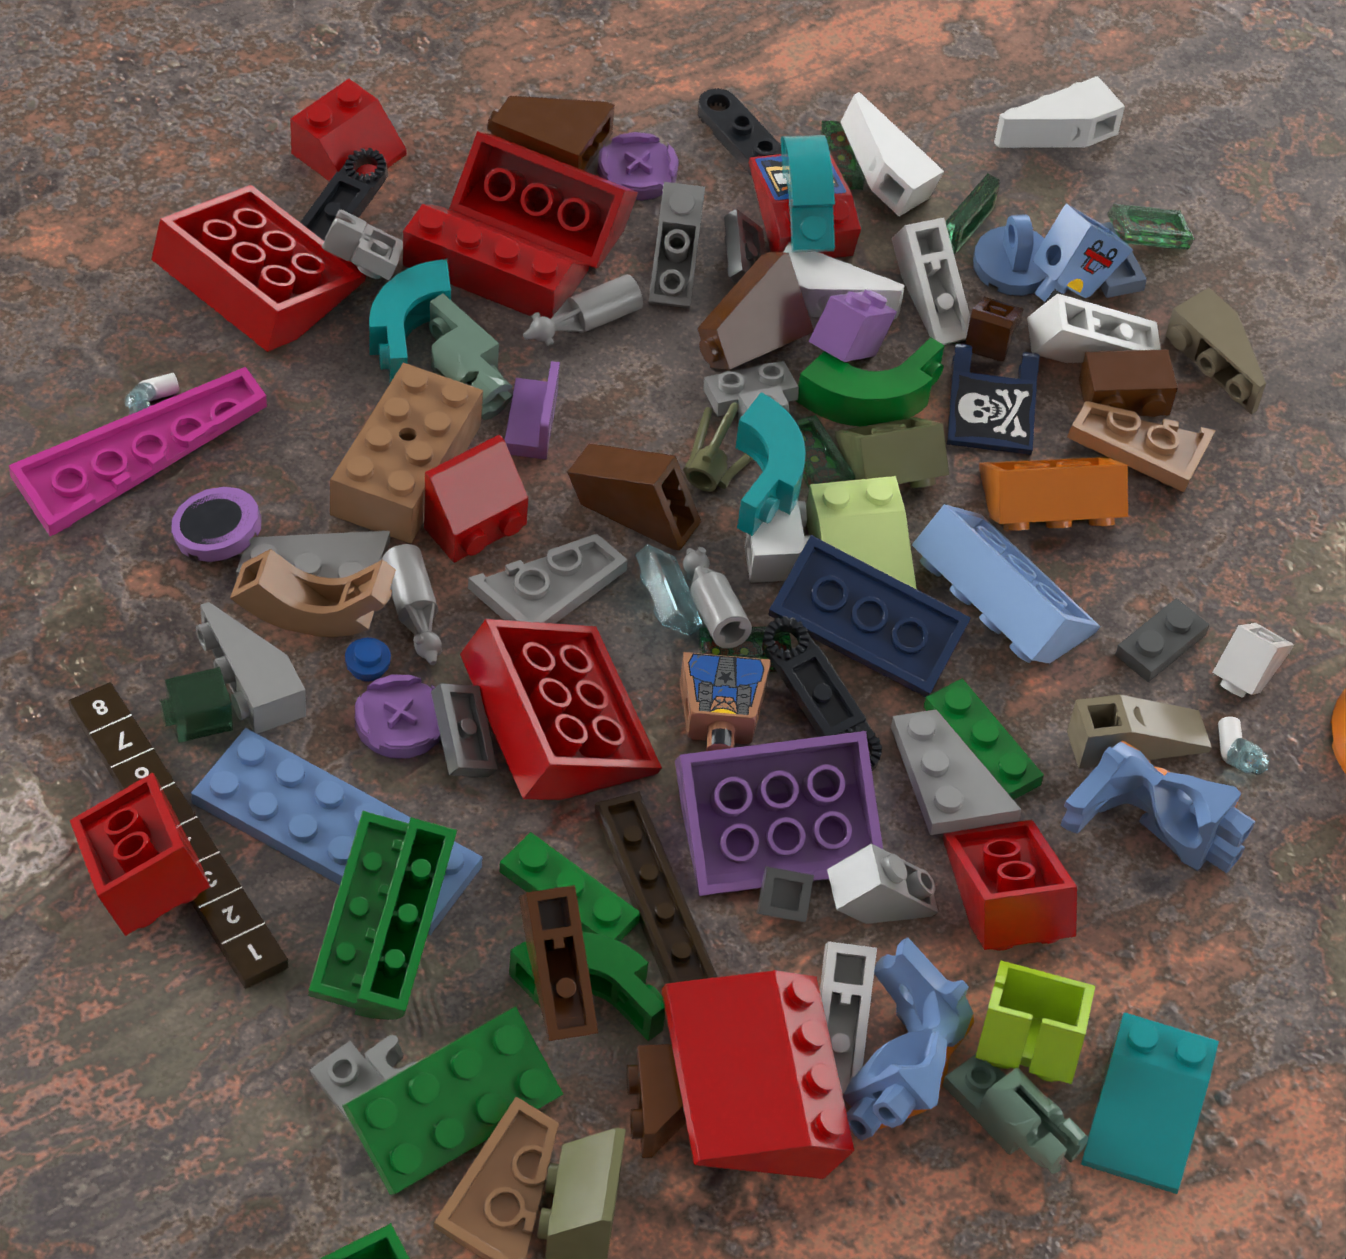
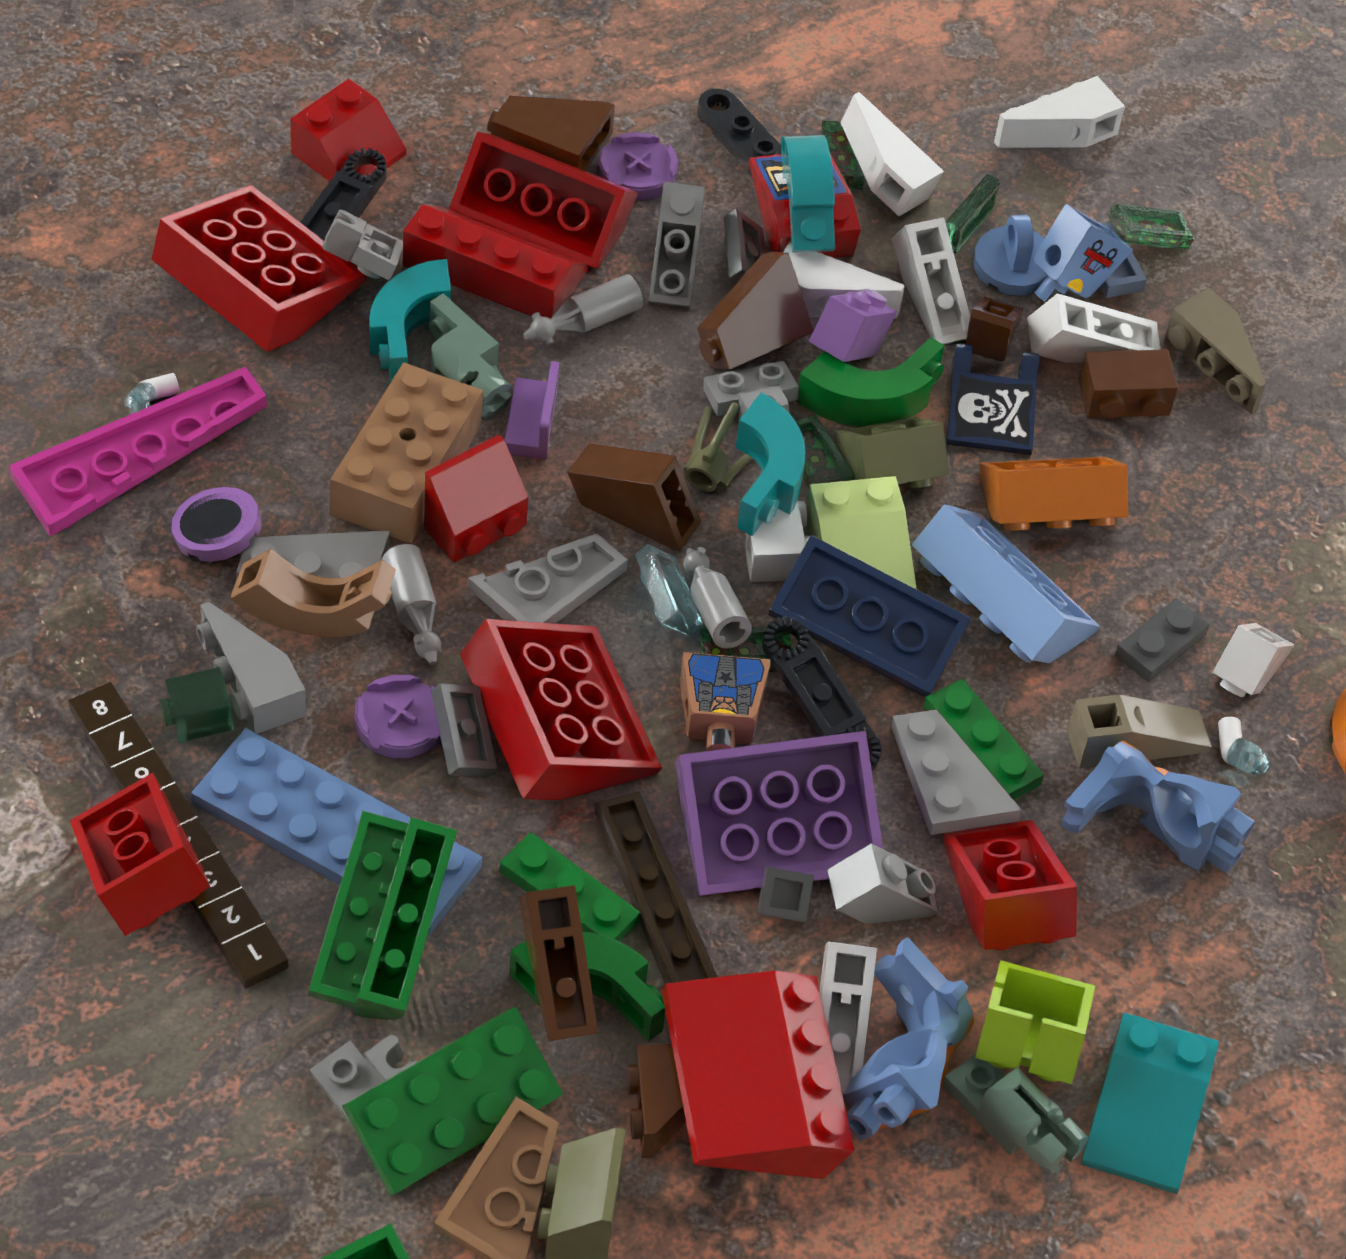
(367, 659): blue plate -> none
(1148, 447): medium nougat wing -> none

